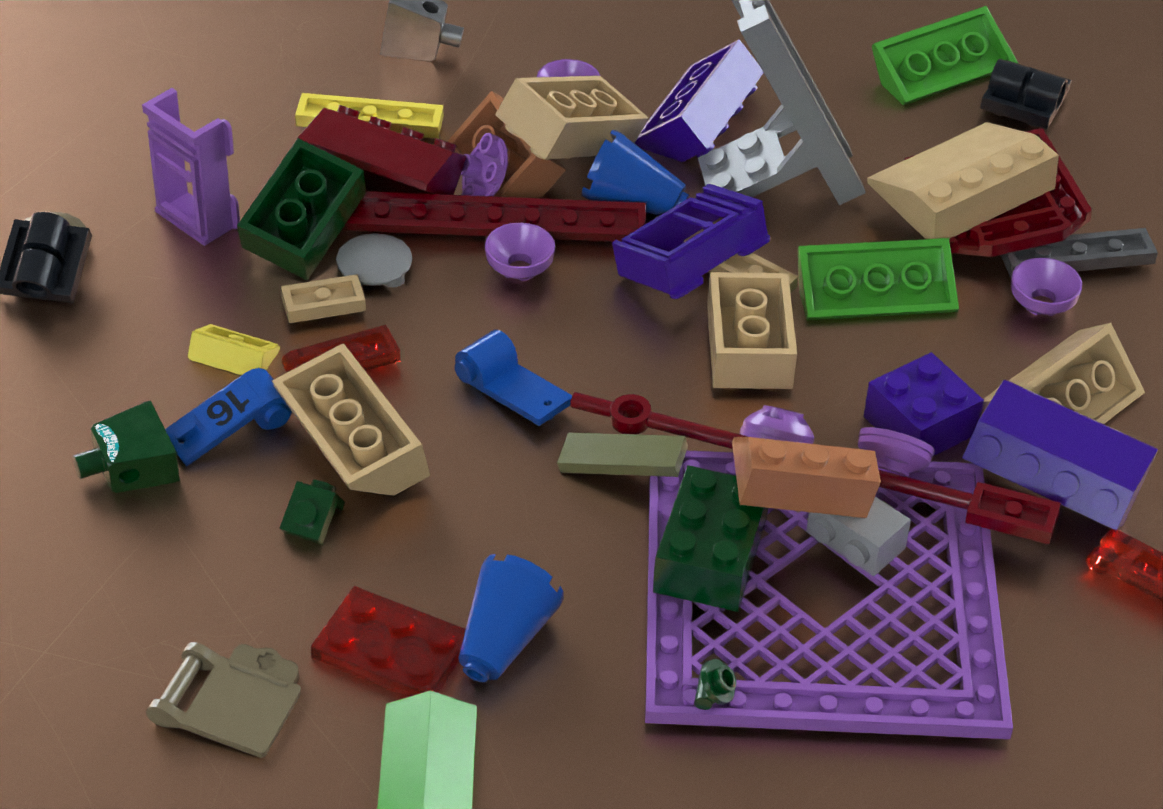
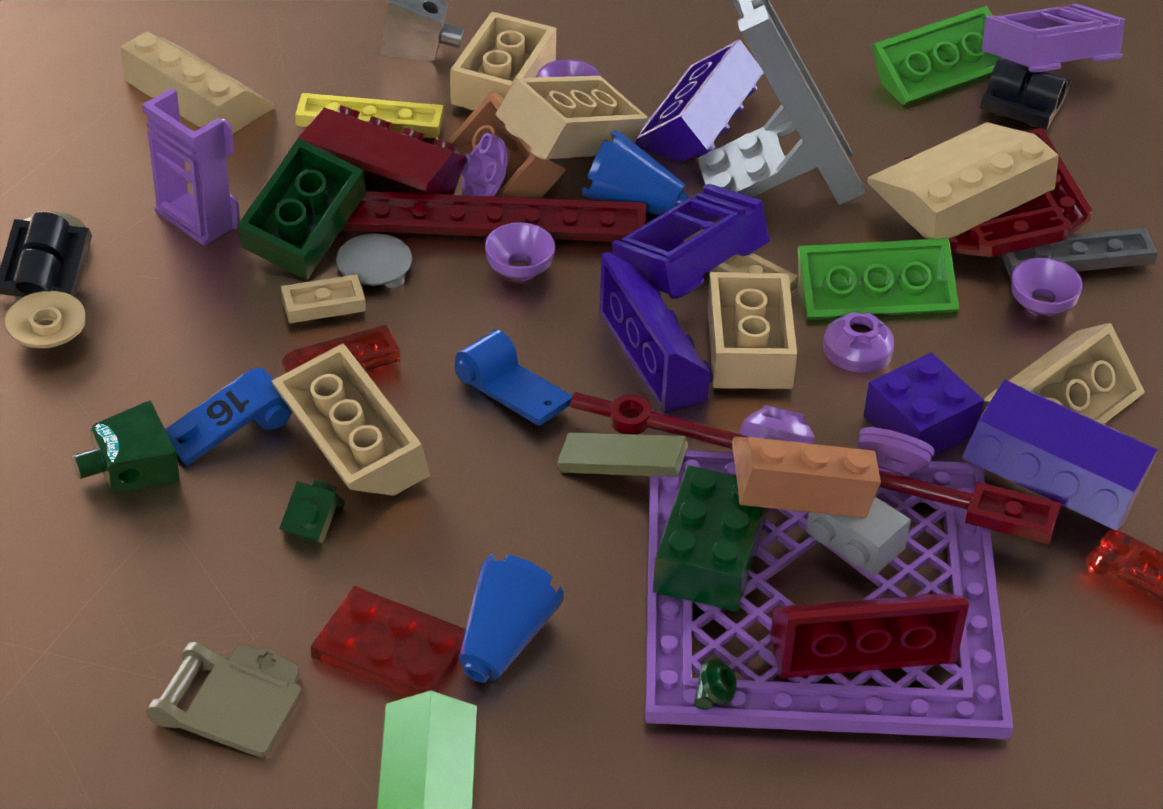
(45, 319): none -> tan dish
(202, 90): none -> tan slope
(230, 350): light yellow slope -> none
(497, 55): none -> tan brick
(652, 336): none -> dark purple slope
(858, 350): none -> medium lavender piece
(868, 634): none -> dark red slope
(1054, 36): none -> medium lavender piece

